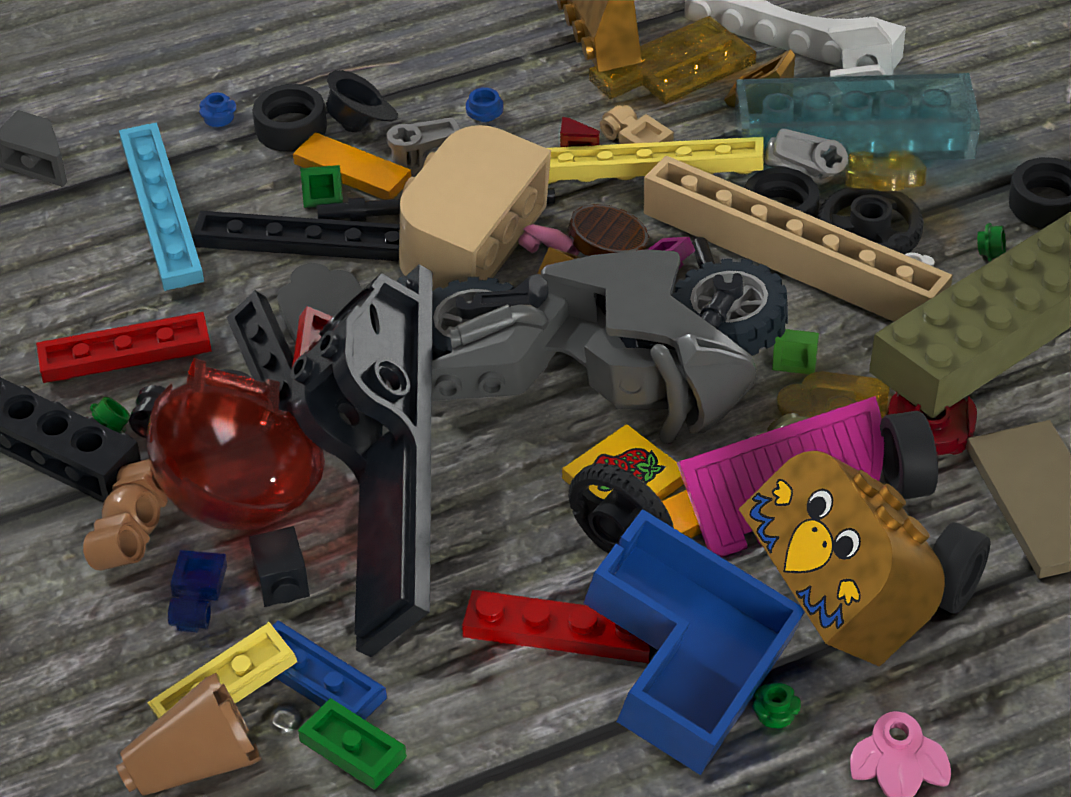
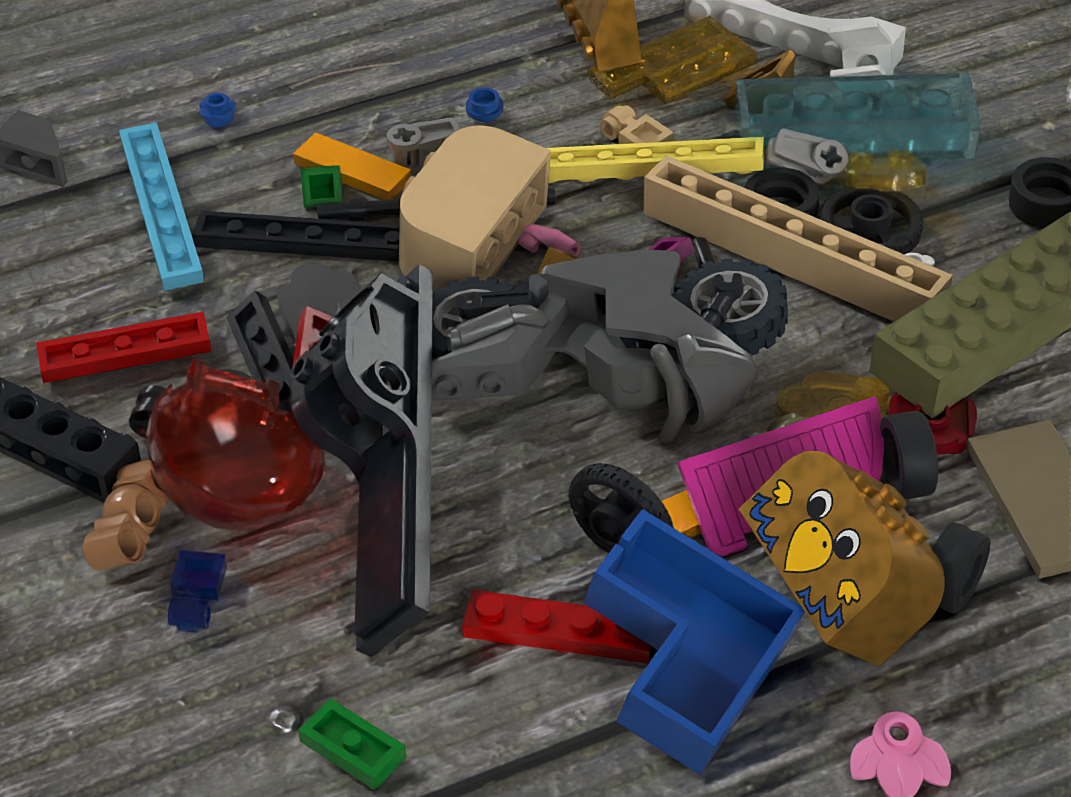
(110, 414): green plate -> none
(189, 742): medium nougat cone -> none
(240, 668): light yellow tile -> none
(279, 566): black brick -> none
(285, 100): black tyre -> none
(324, 676): blue tile -> none
(356, 101): black piece -> none
(577, 134): dark red slope -> none
(606, 230): tile -> none
(634, 454): yellow tile -> none
(776, 714): green plate -> none
(796, 352): bright green plate -> none
(991, 241): green plate -> none

